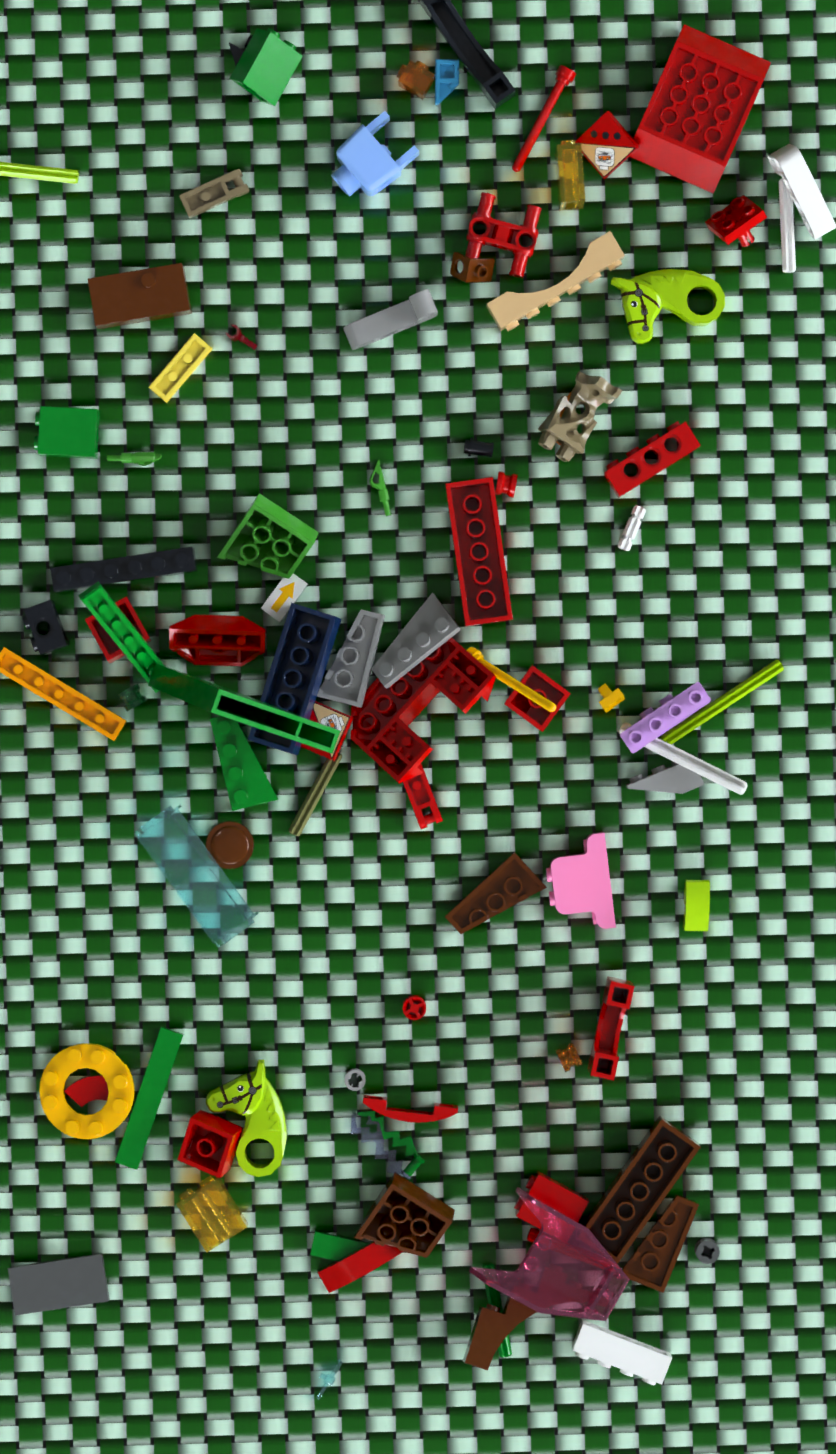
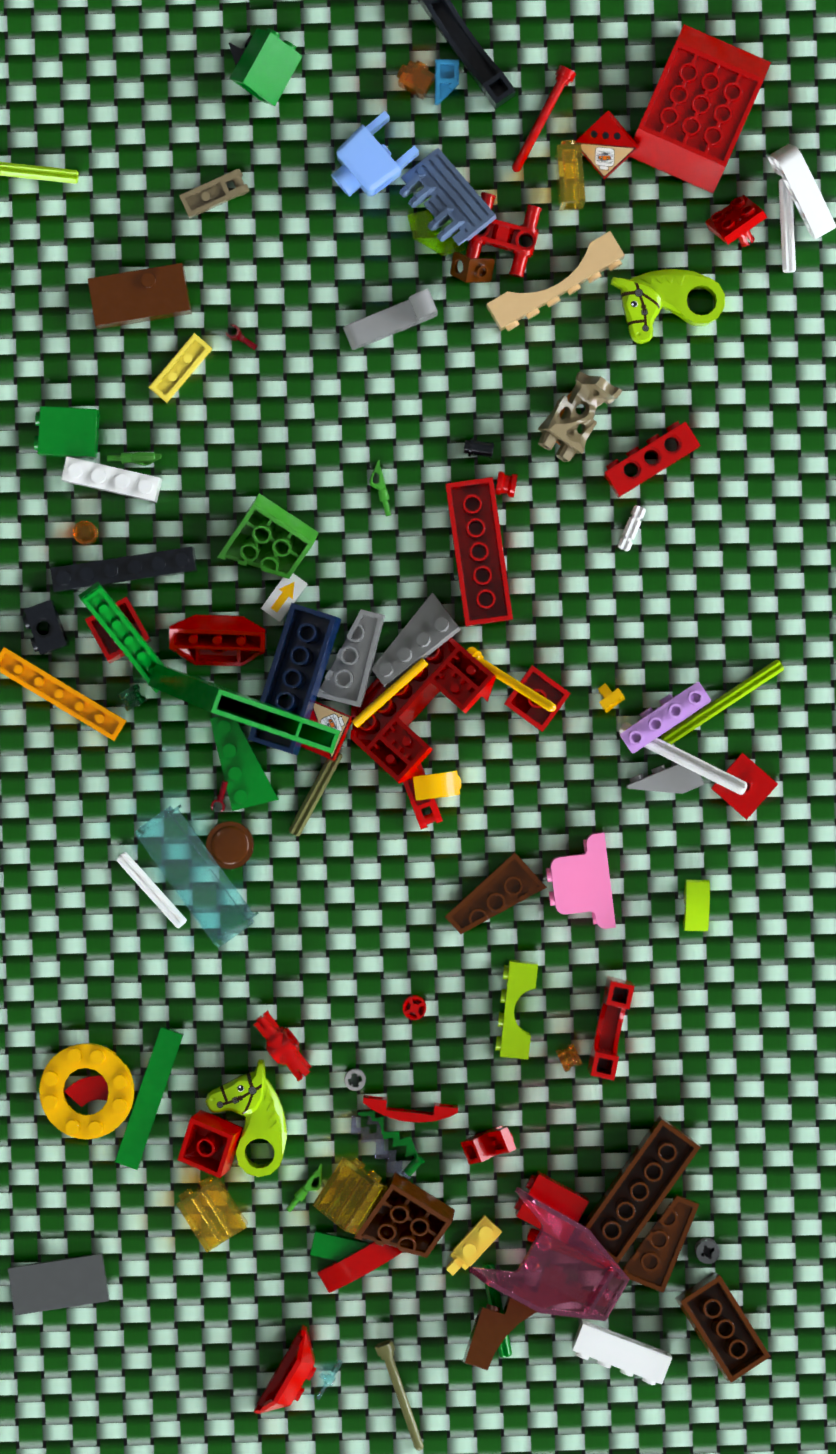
(82, 529): none -> clear orange wheel
(111, 479): none -> white brick
(151, 890): none -> white axle
(220, 798): none -> dark red hand
(282, 1045): none -> red piece
(290, 1375): none -> red wedge
(303, 1191): none -> bright green hand
(350, 1195): none -> clear yellow brick
(386, 1352): none -> olive piece
(389, 693): none -> yellow bar
(422, 234): none -> clear neon green tile
(437, 785): none -> yellow brick
(450, 198): none -> sand blue hinge
(473, 1245): none -> light yellow hinge
(488, 1144): none -> red brick
(520, 978): none -> lime arch
(722, 1327): none -> reddish brown brick
(758, 786): none -> red plate

